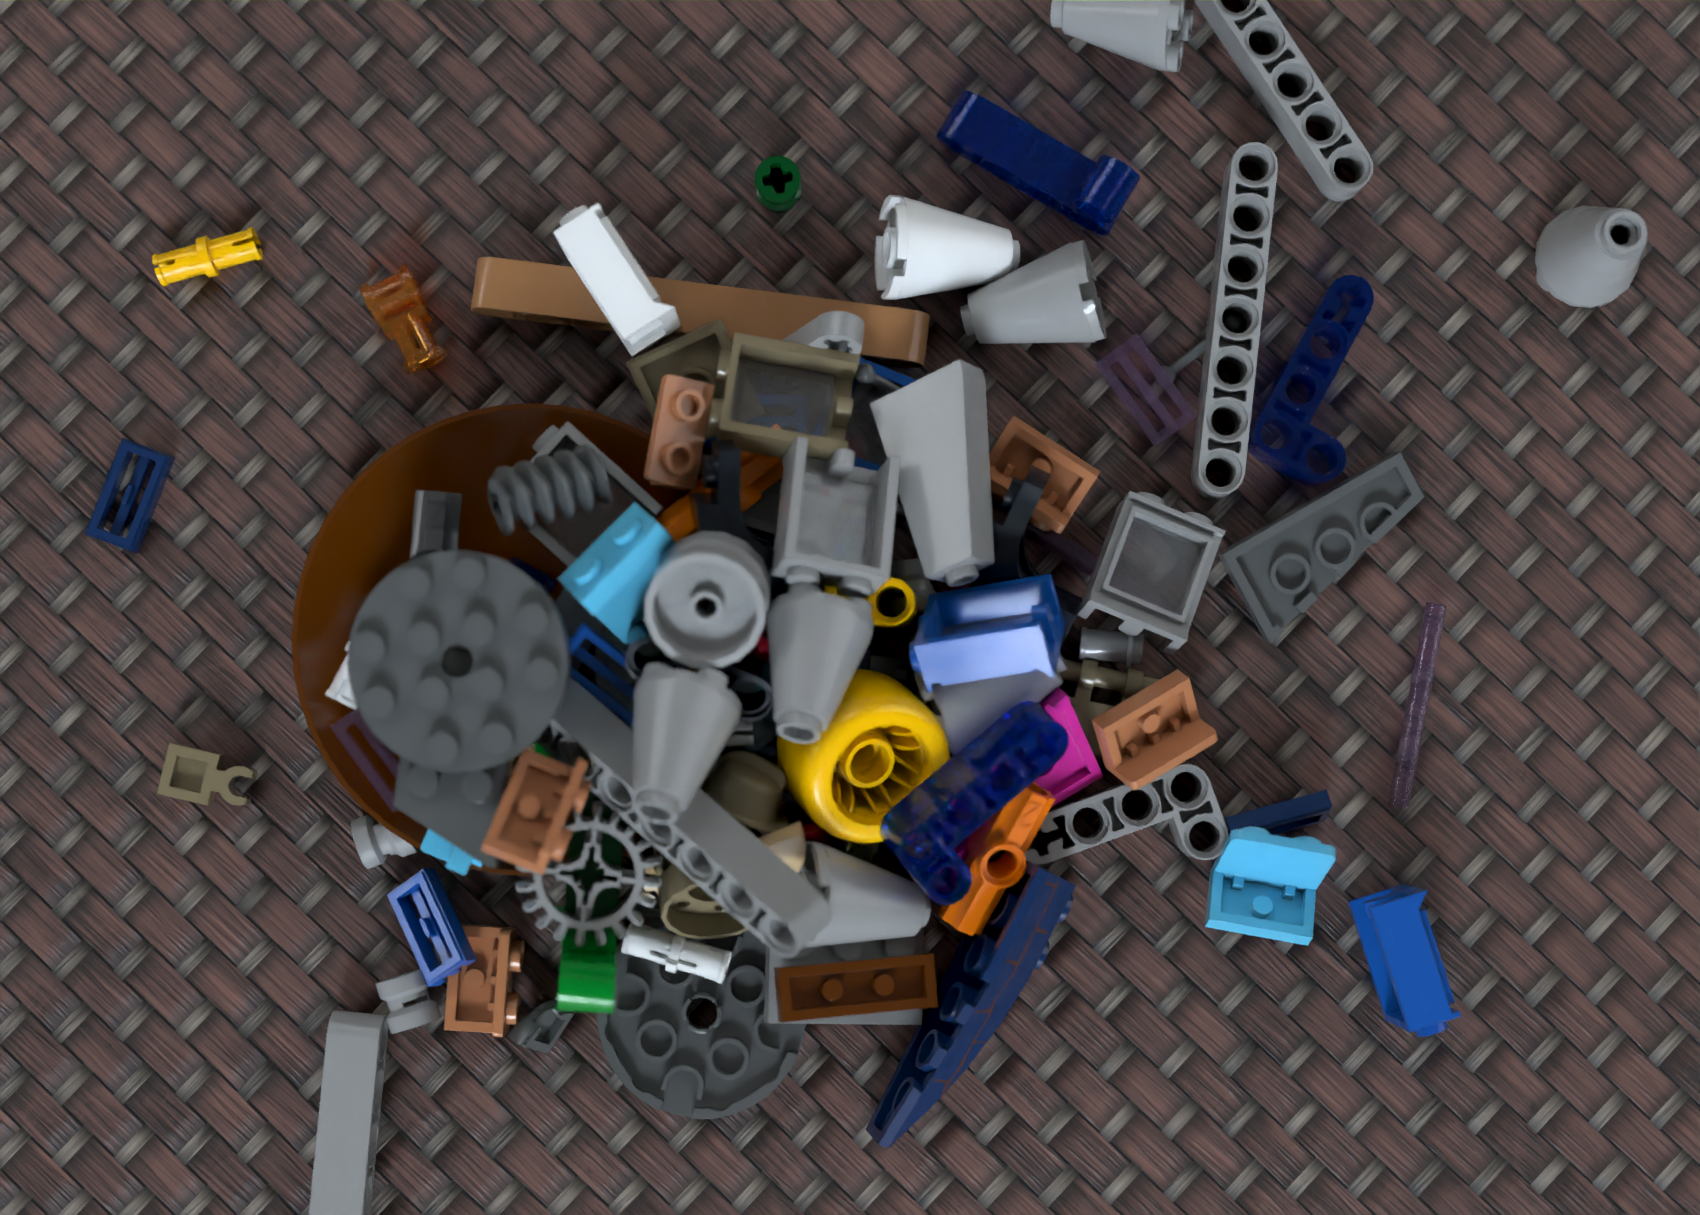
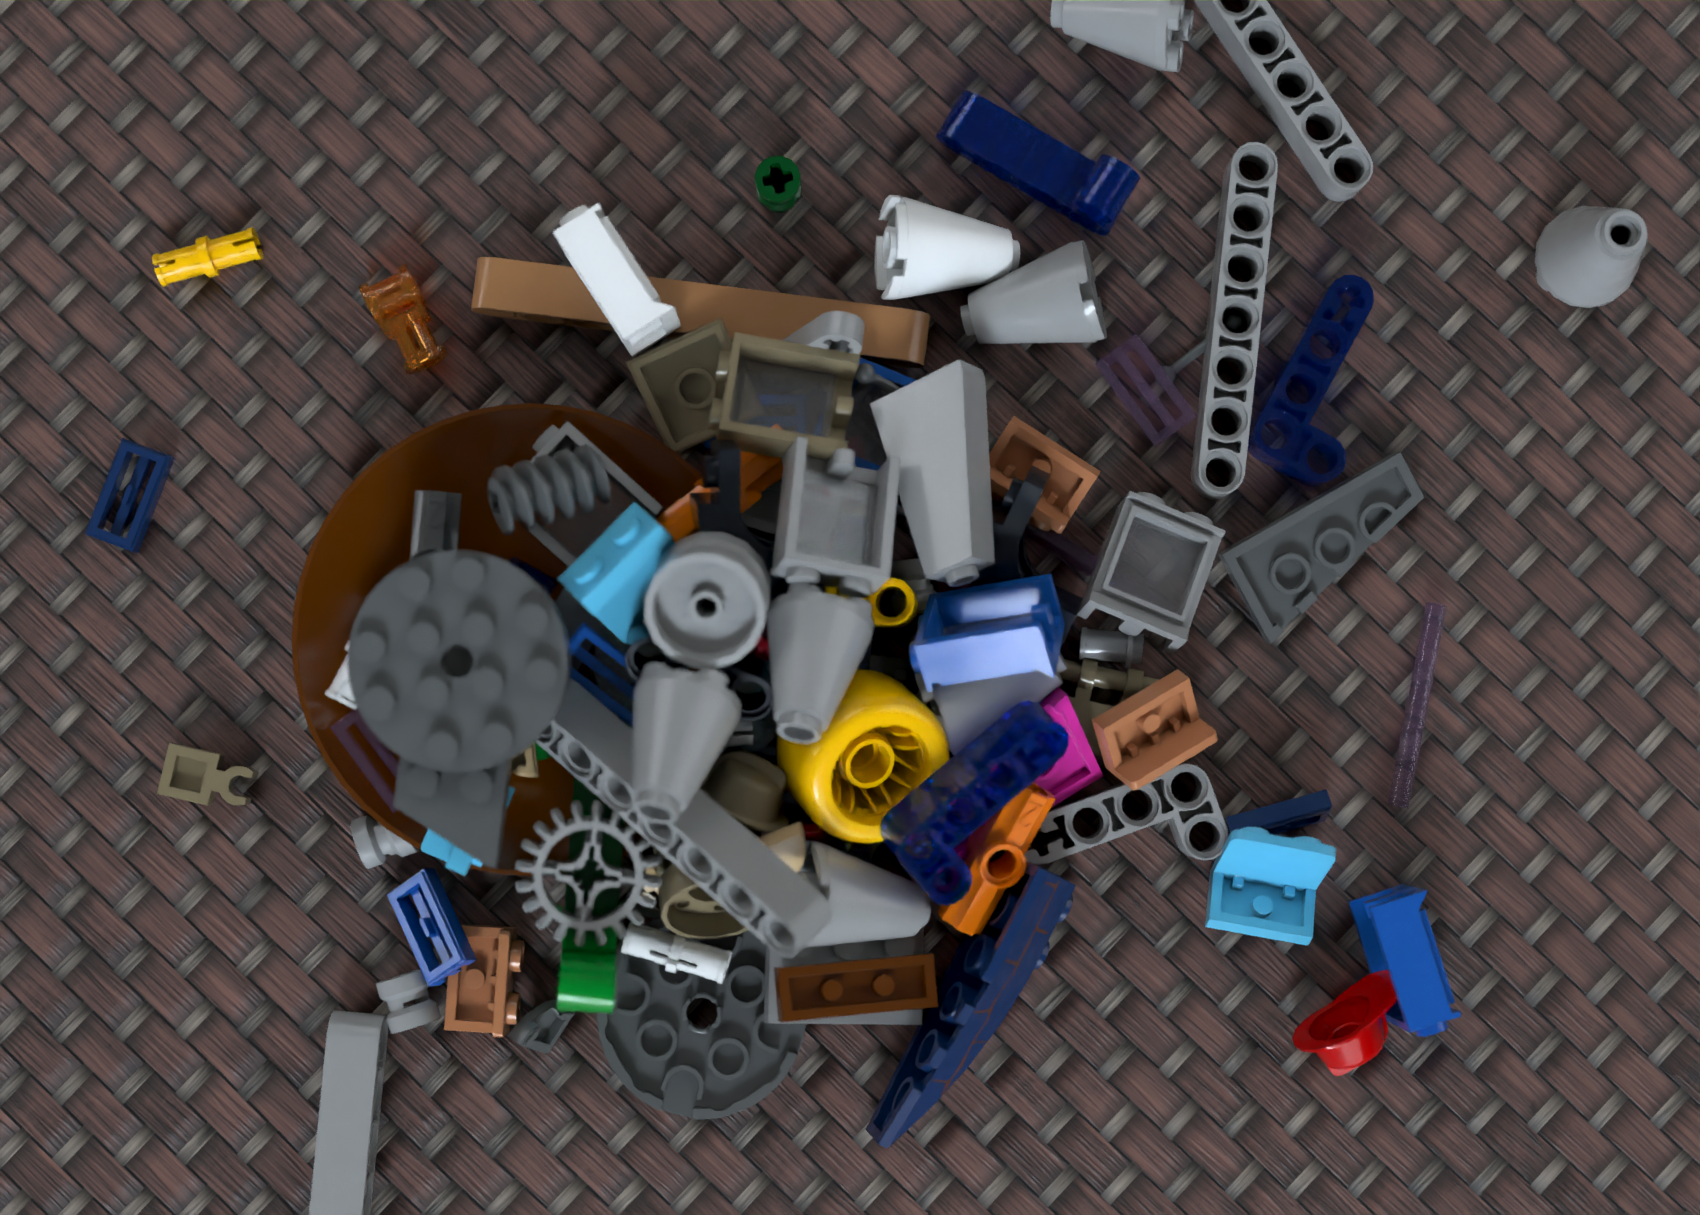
(534, 810): nougat bracket -> none
(678, 433): nougat bracket -> none
(1351, 1026): none -> red piece

